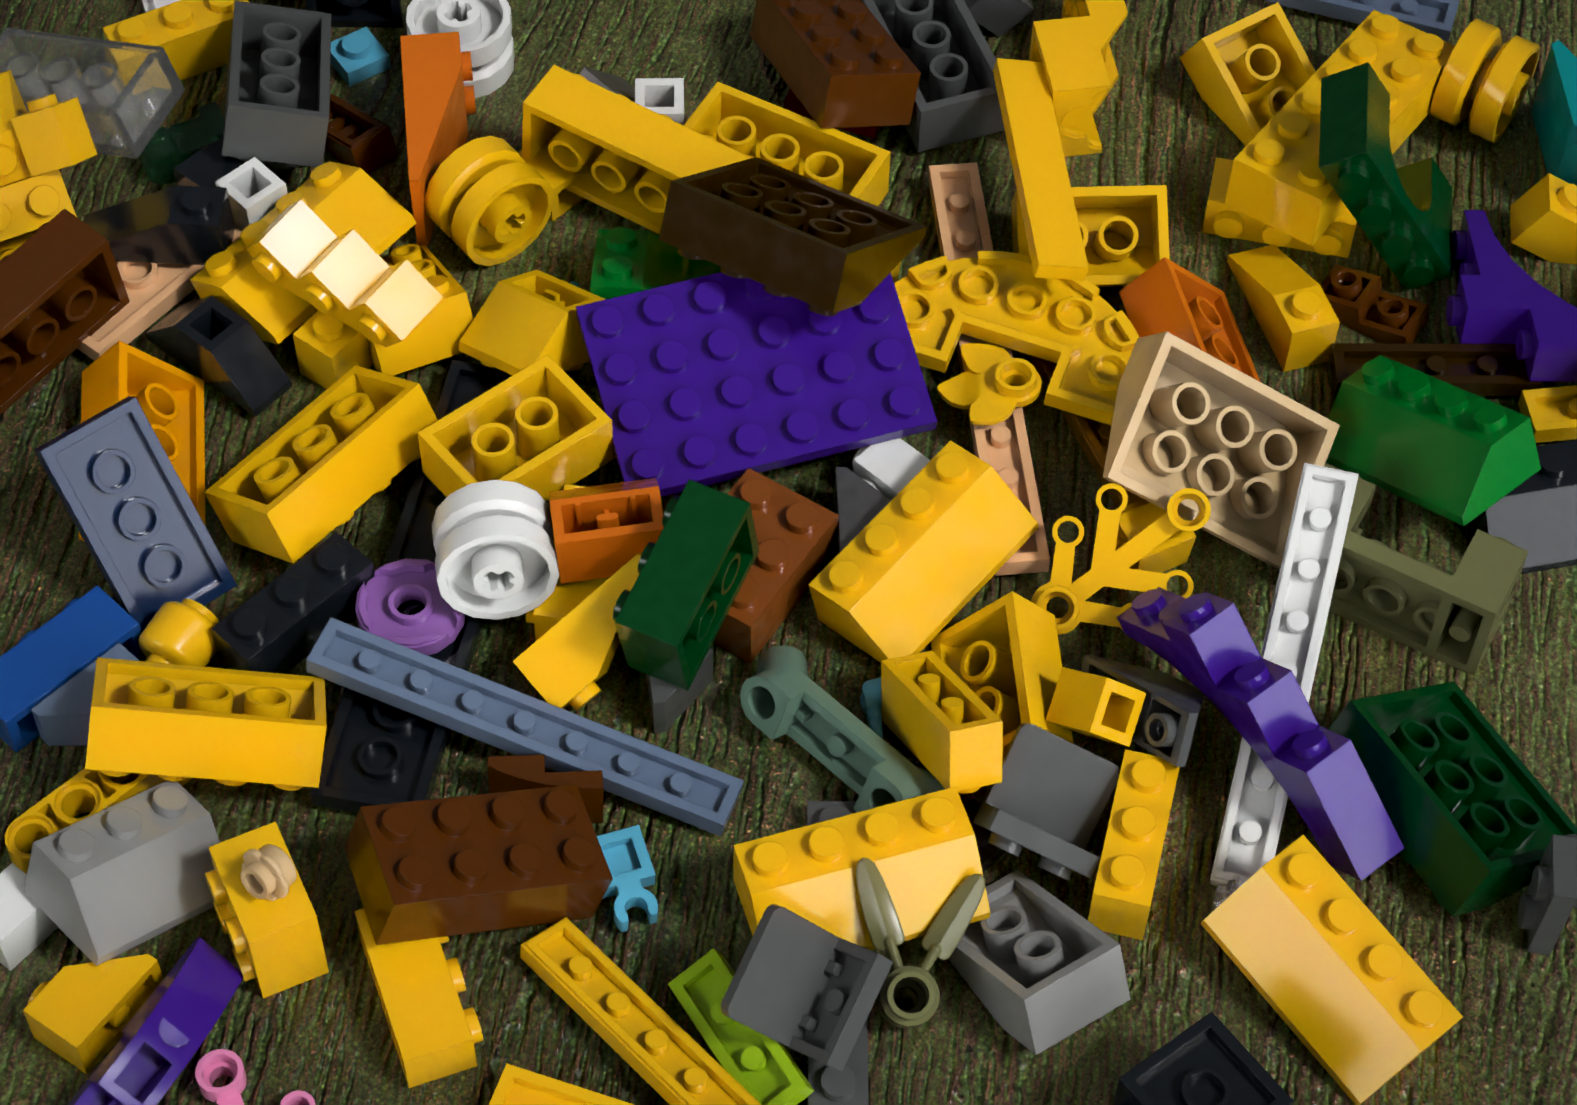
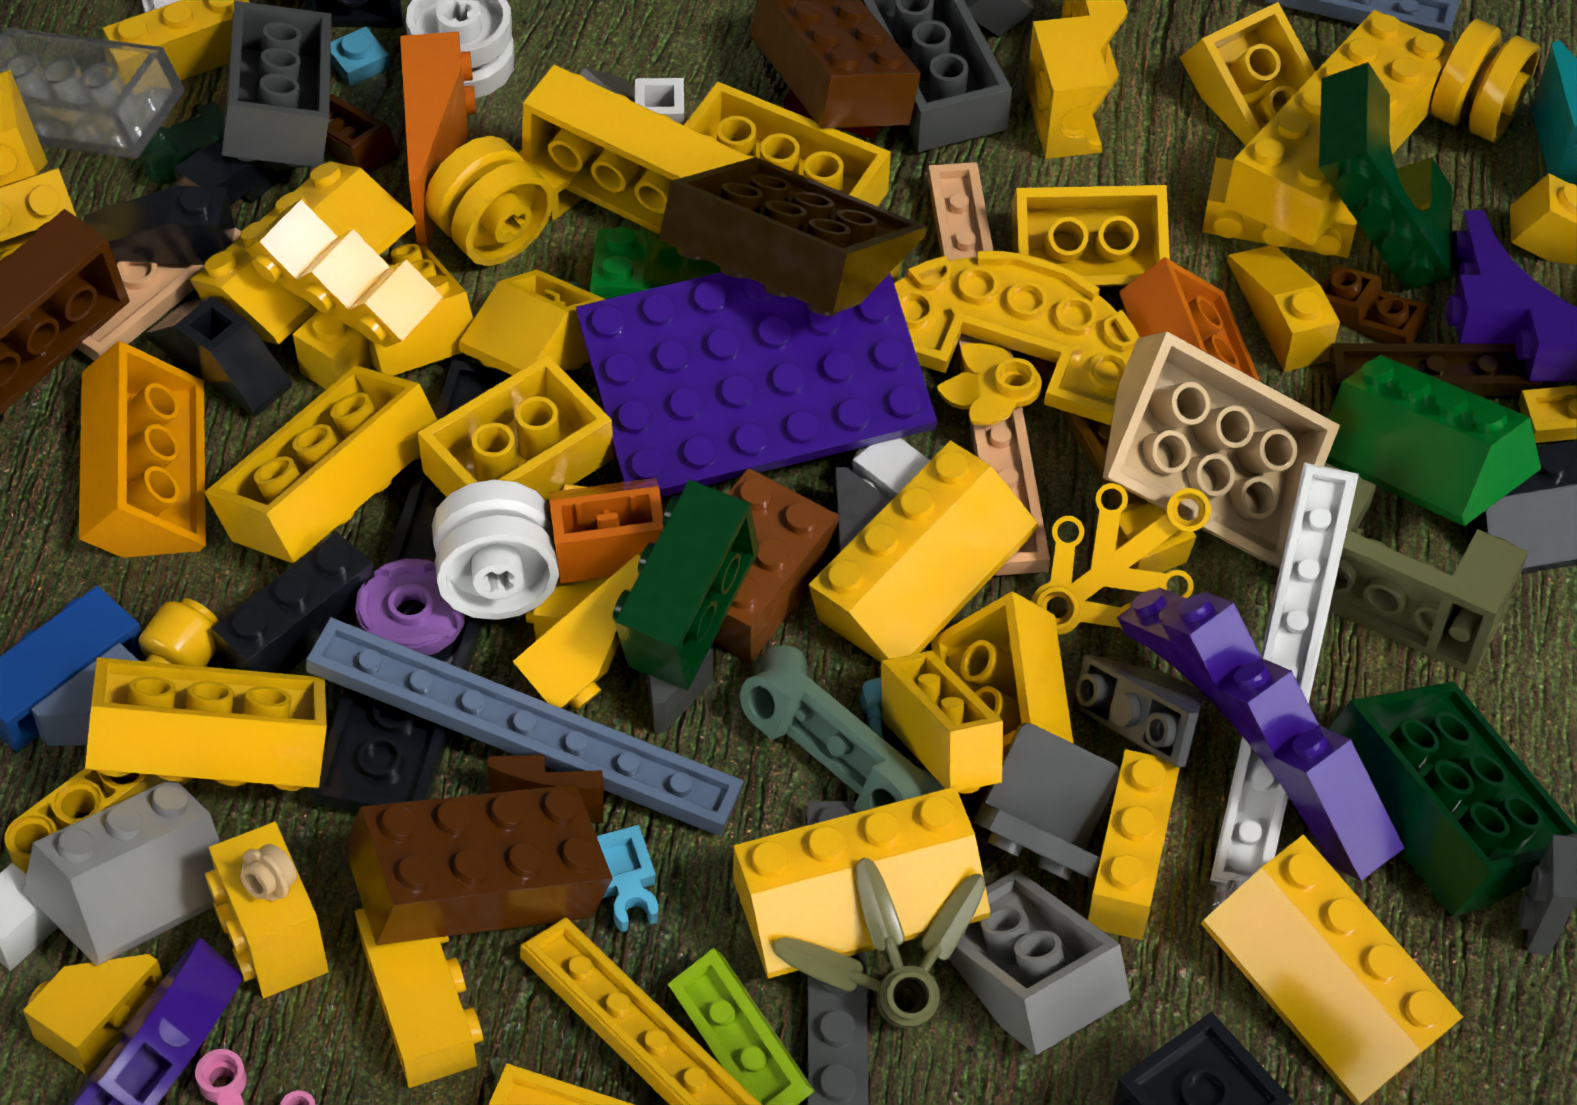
(53, 134): yellow brick -> none
(134, 512): plate -> none
(252, 192): white brick -> none
(805, 987): dark grey bracket -> none
(1040, 170): yellow tile -> none
(1096, 706): yellow brick -> none

